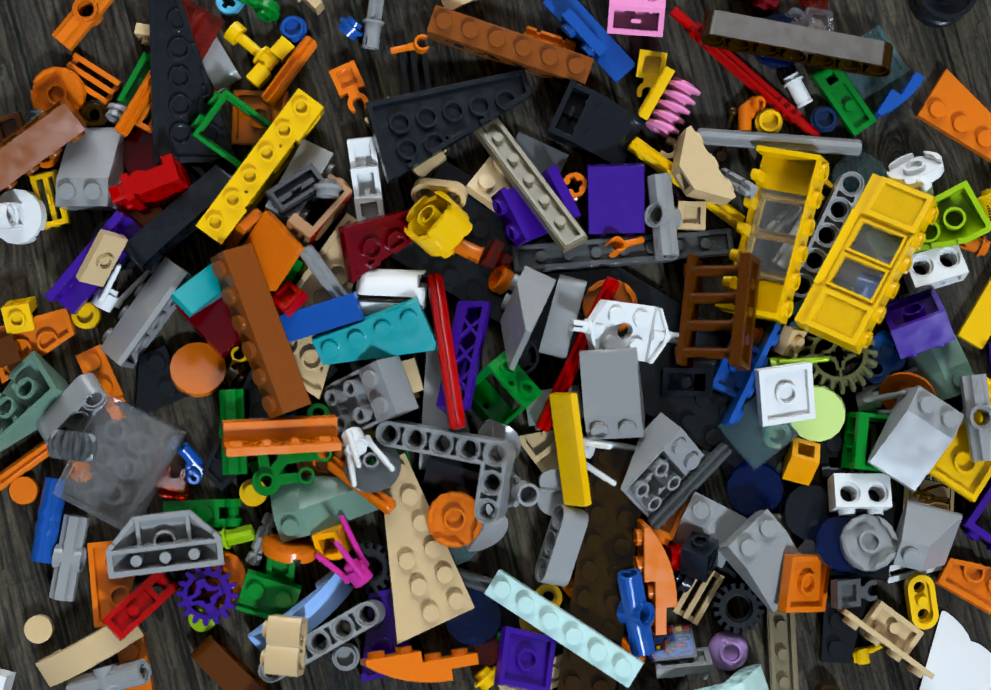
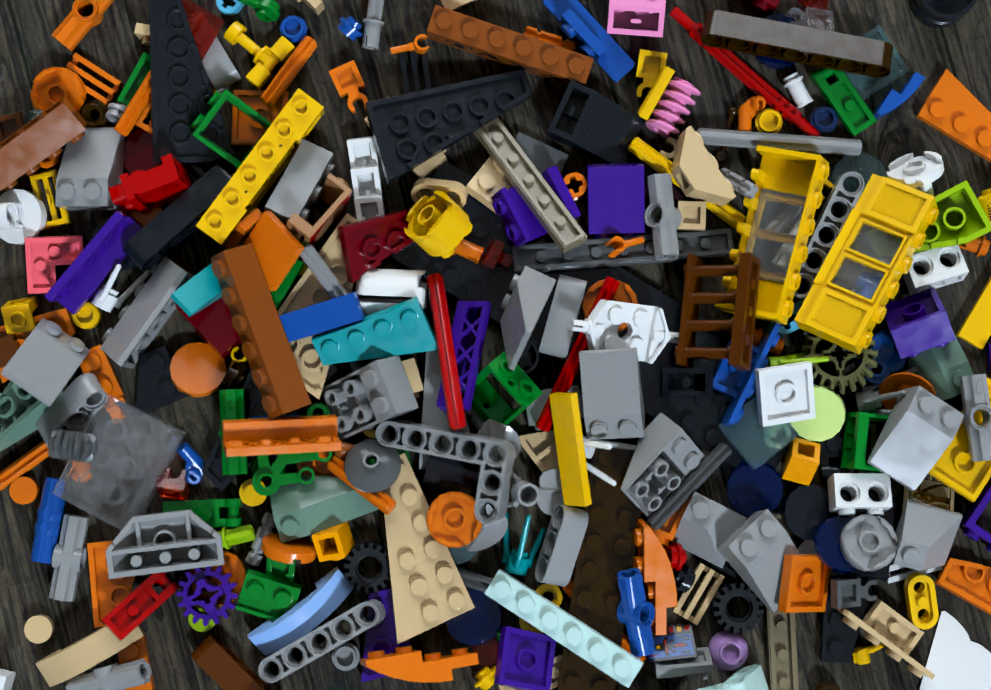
(44, 254): none -> coral plate
(45, 361): none -> light grey slope
(101, 258): tan plate -> none
(284, 645): tan brick -> none
(289, 298): red tile -> none
(299, 200): black tile -> none
(327, 188): light grey plate -> none
(355, 446): white plant -> none
(356, 570): dark pink plant -> none
(500, 279): orange tile -> none
(517, 560): none -> teal plant
(699, 556): black brick -> none
(790, 341): tan plate -> none

